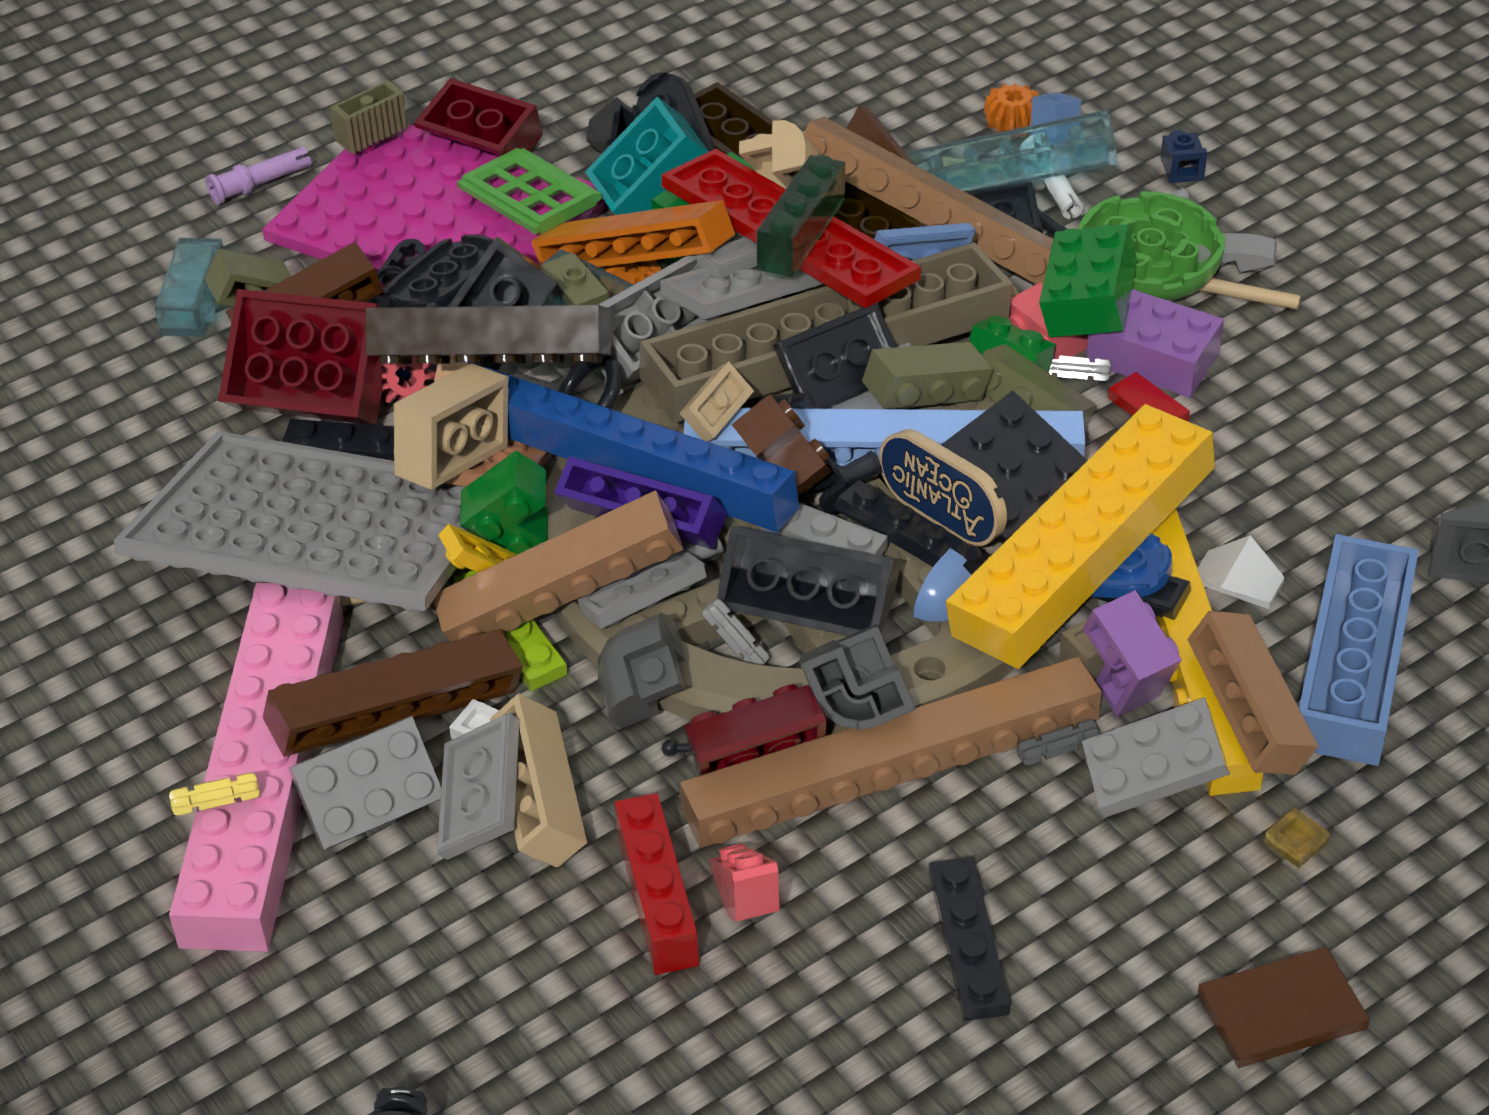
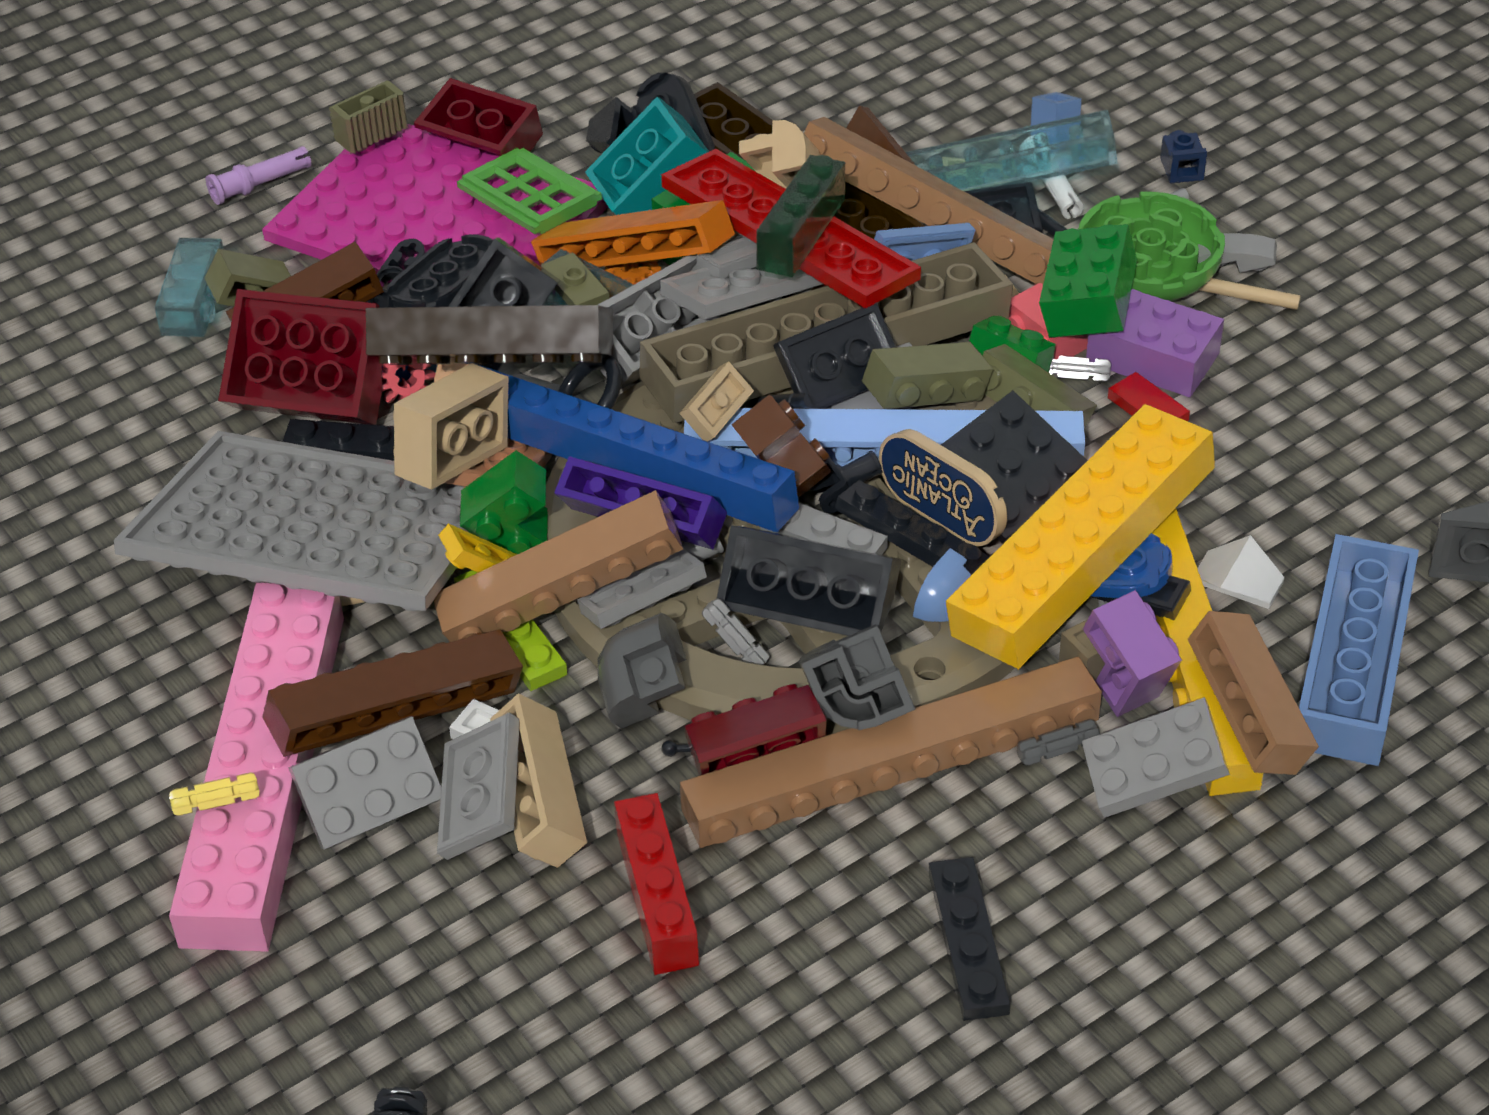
(746, 882): coral slope -> none
(1009, 107): orange gear -> none
(1282, 1007): reddish brown tile -> none
(1296, 838): clear yellow plate -> none

